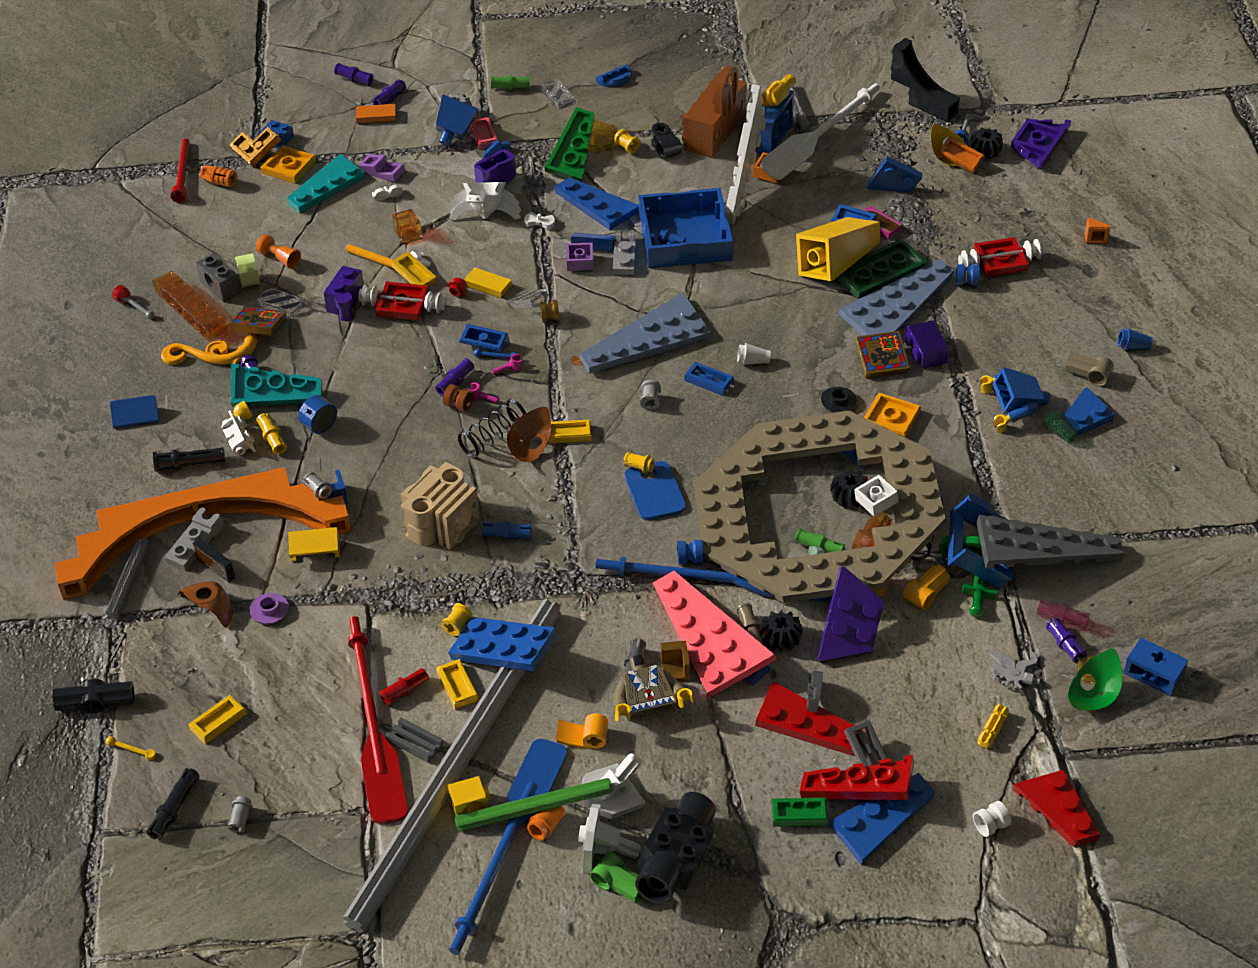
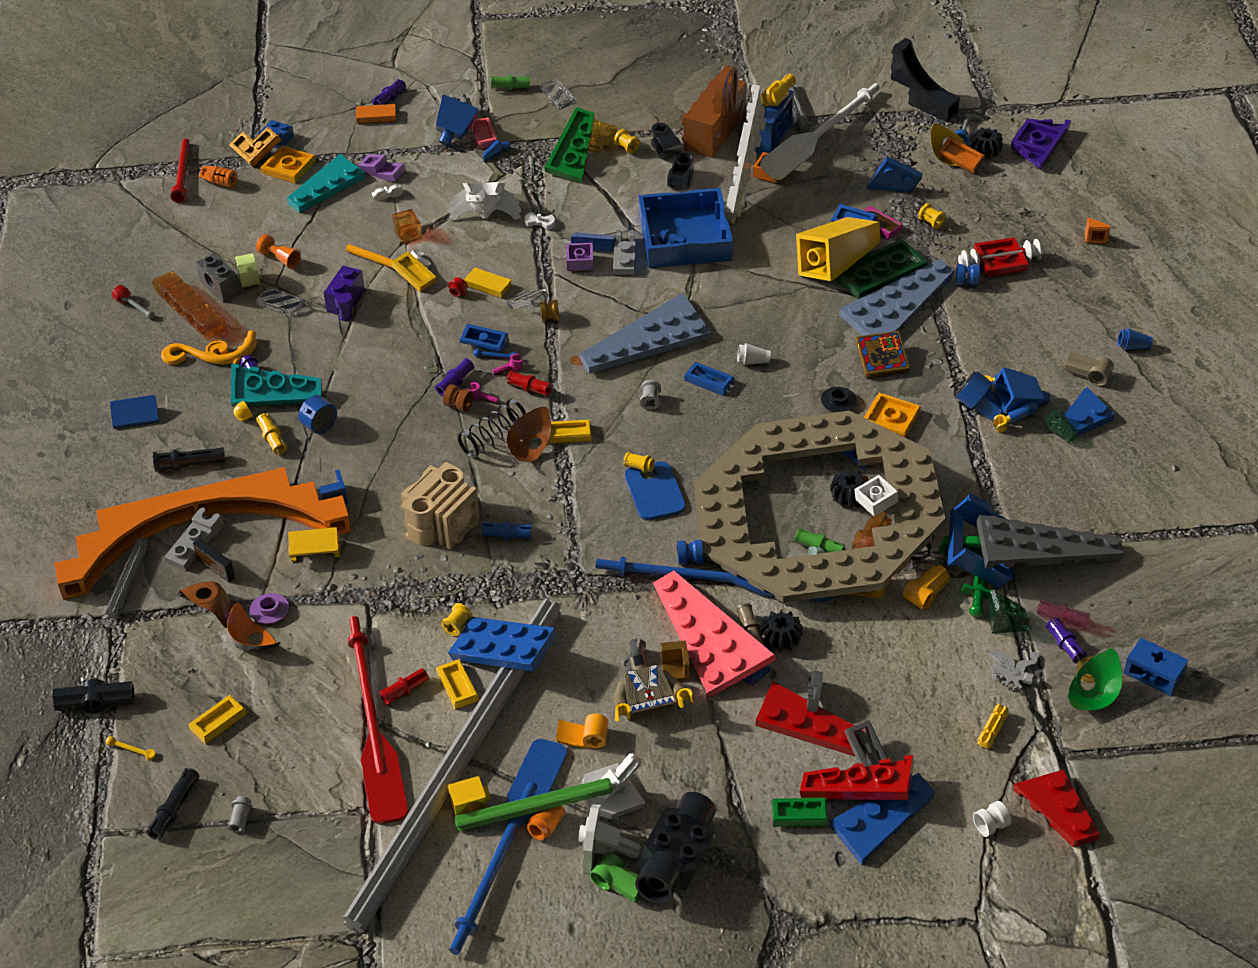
(238, 436): white hinge -> none
(241, 627): none -> orange piece
(257, 320): tile -> none
(320, 488): light grey pin -> none
(353, 74): dark purple pin -> none
(401, 300): red plate -> none
(418, 737): dark grey tile -> none
(497, 168): dark purple brick -> none
(529, 383): none -> red pin
(596, 203): blue wing -> none
(615, 77): blue tile -> none
(681, 171): none -> black piece
(850, 619): dark purple wing -> none
(926, 344): dark purple brick -> none
(932, 216): none -> yellow bush
(977, 393): none -> blue piece
(1006, 615): none -> clear green slope

